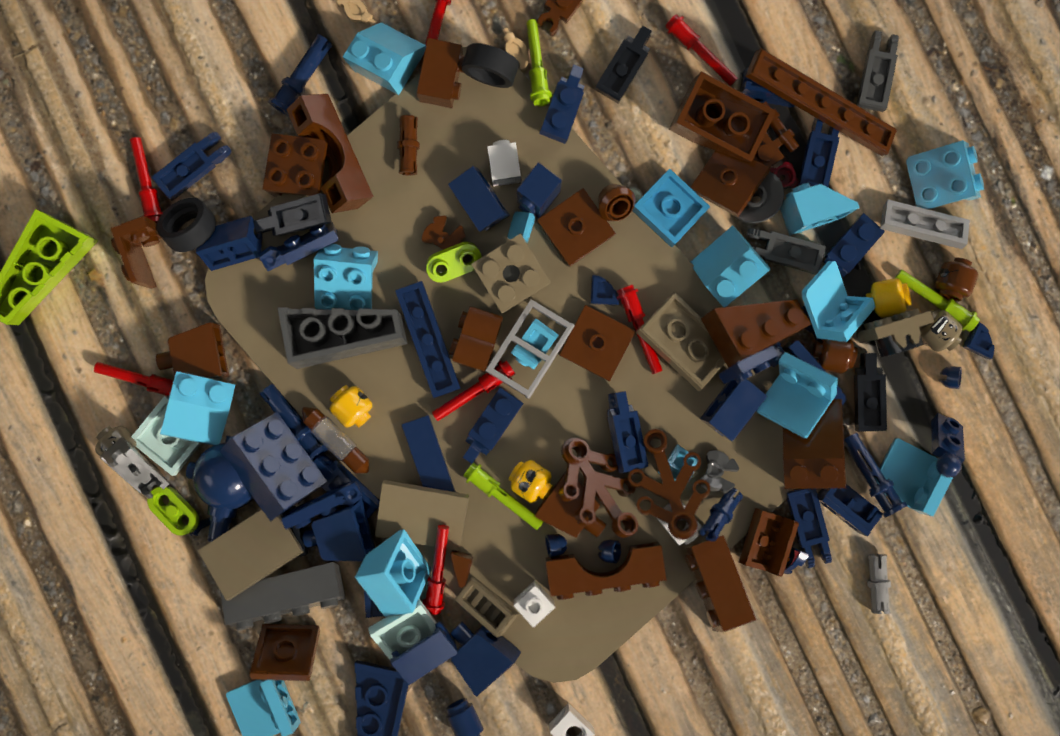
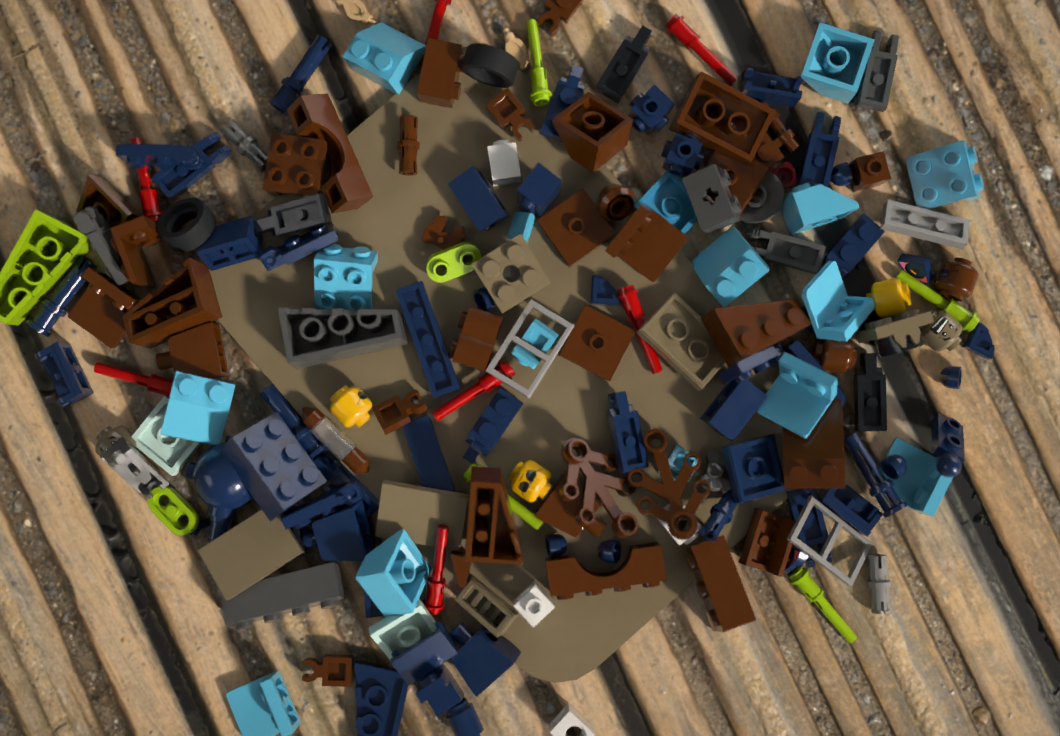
(55, 307): none -> dark blue pin
(65, 373): none -> dark blue hinge
(99, 233): none -> dark grey hinge
(103, 308): none -> reddish brown bracket
(108, 200): none -> reddish brown slope
(159, 155): none -> dark blue hinge
(176, 307): none -> reddish brown wedge
(246, 144): none -> dark grey pin
(285, 652): reddish brown plate -> none
(334, 671): none -> reddish brown plate
(394, 413): none -> reddish brown plate
(439, 690): none -> dark blue brick
(483, 299): none -> dark blue hinge
(490, 520): none -> reddish brown wedge
(508, 111): none -> reddish brown plate
(592, 131): none -> reddish brown slope
(647, 242): none -> reddish brown bracket
(650, 110): none -> dark blue brick
(675, 161): none -> dark blue brick
(700, 189): none -> dark grey brick
(754, 468): none -> dark blue plate
(813, 593): none -> lime pin
(821, 102): reddish brown tile -> none
(821, 558): none -> light grey window
(836, 62): none -> medium azure slope
(841, 175): none -> dark blue hinge
(869, 171): none -> reddish brown brick
(894, 466): none -> dark blue hinge
(916, 266): none -> dark blue tile

